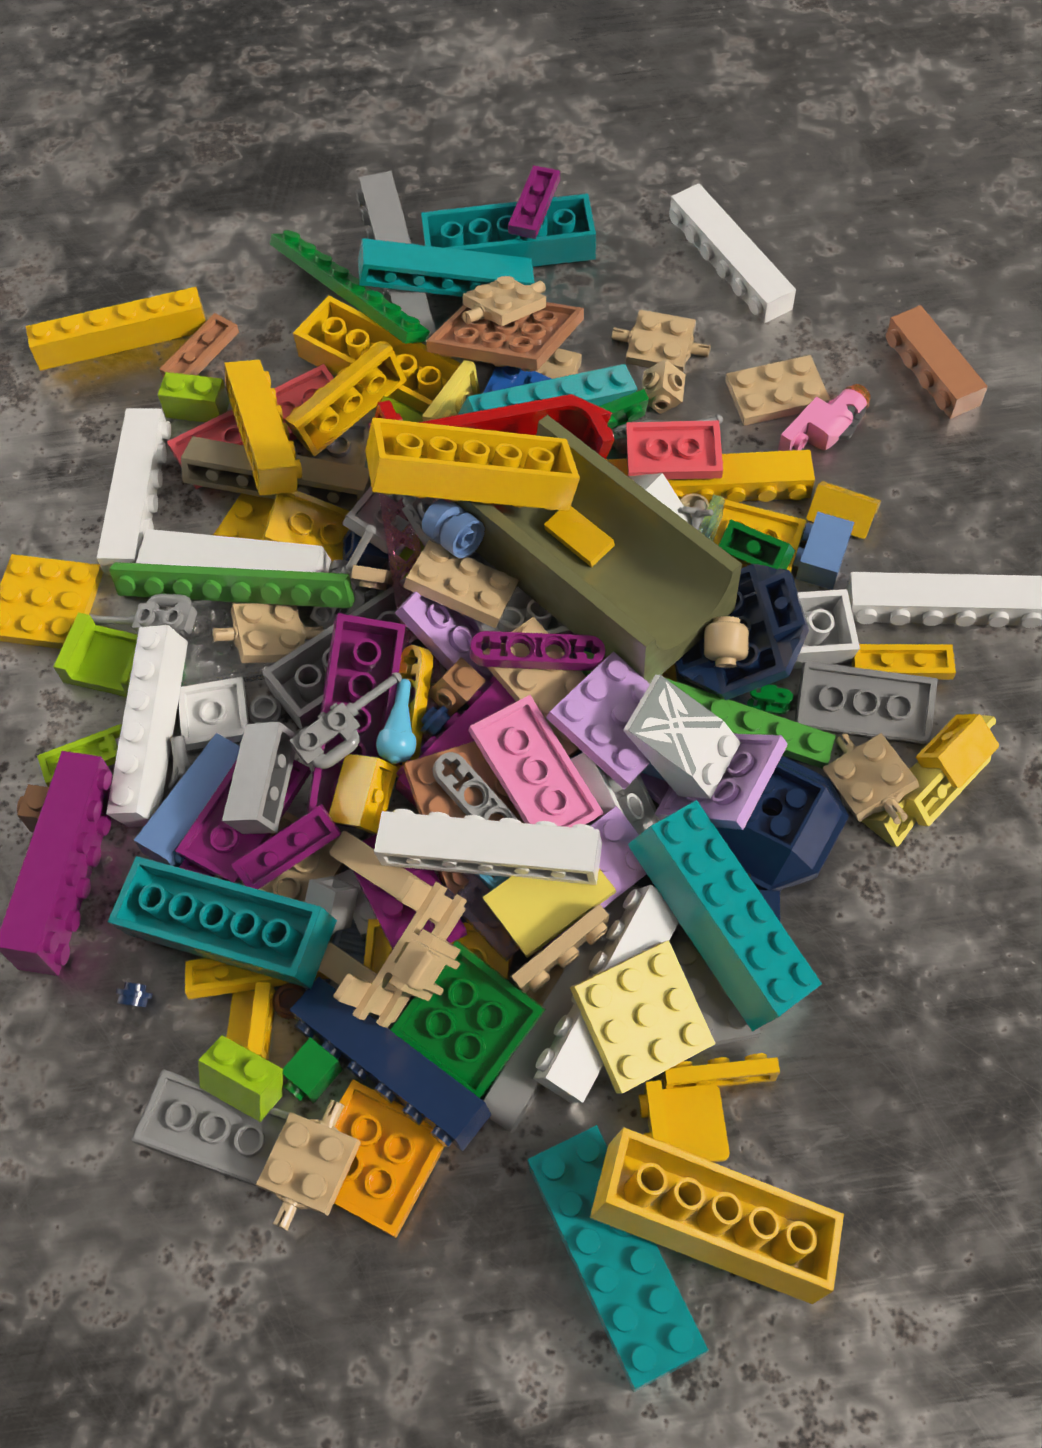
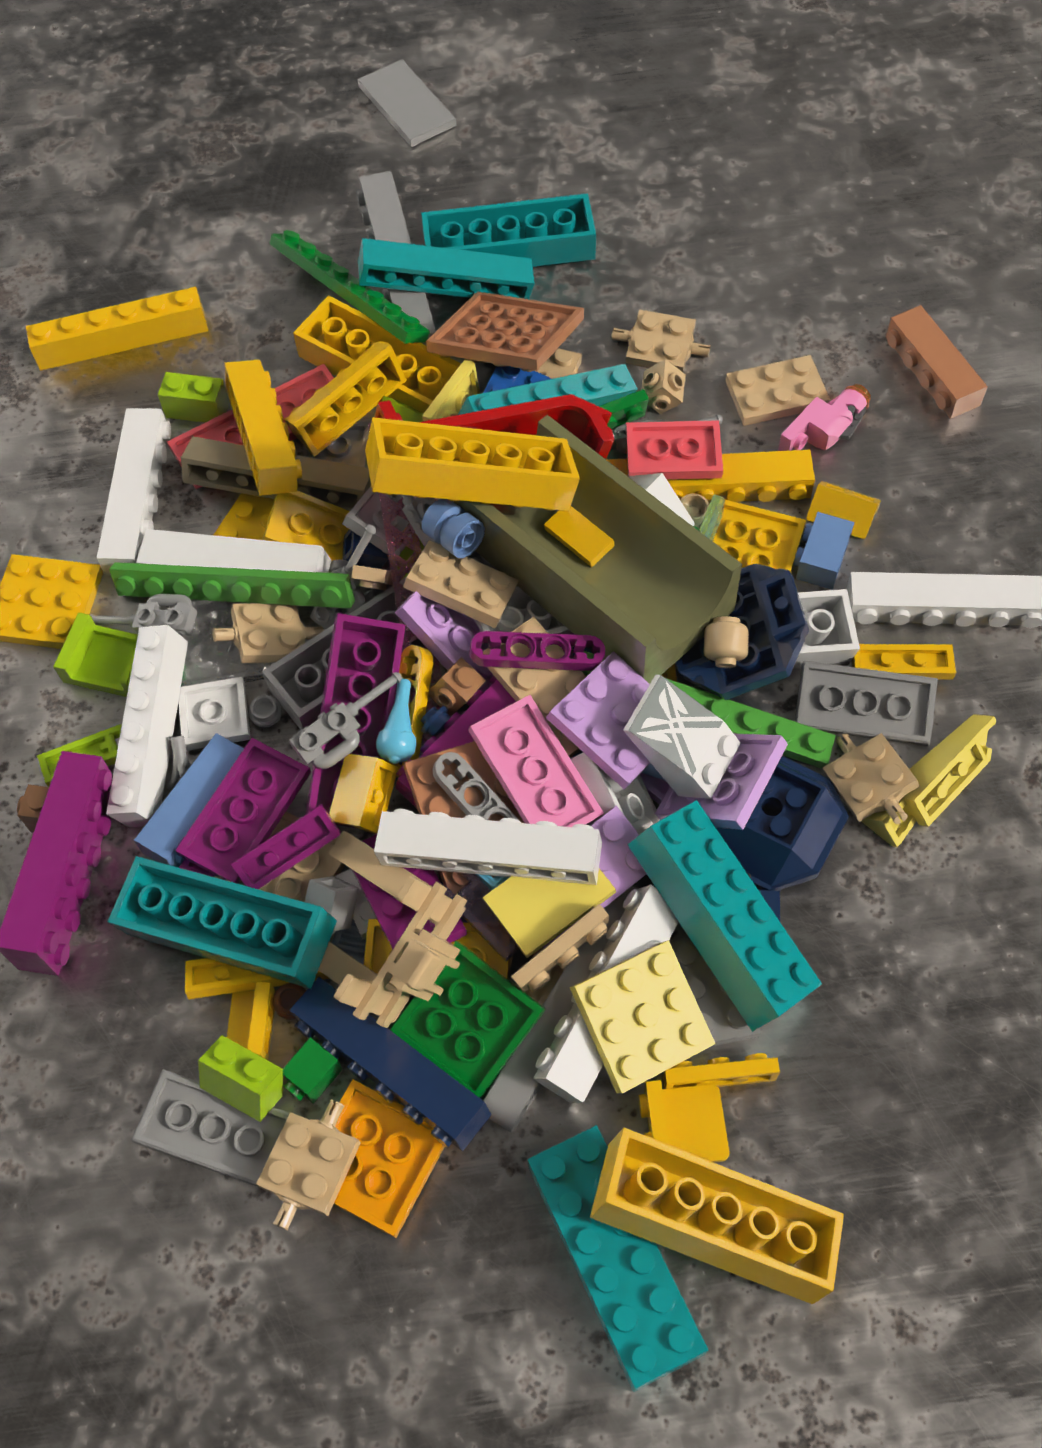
(133, 994): dark blue plate -> none
(202, 346): nougat plate -> none
(260, 779): light grey brick -> none
(406, 102): none -> light grey tile
(503, 301): tan plate -> none
(534, 202): magenta plate -> none
(698, 512): light grey bar -> none
(732, 253): white brick -> none
(755, 547): green brick -> none
(771, 699): green piece -> none
(959, 748): yellow panel -> none

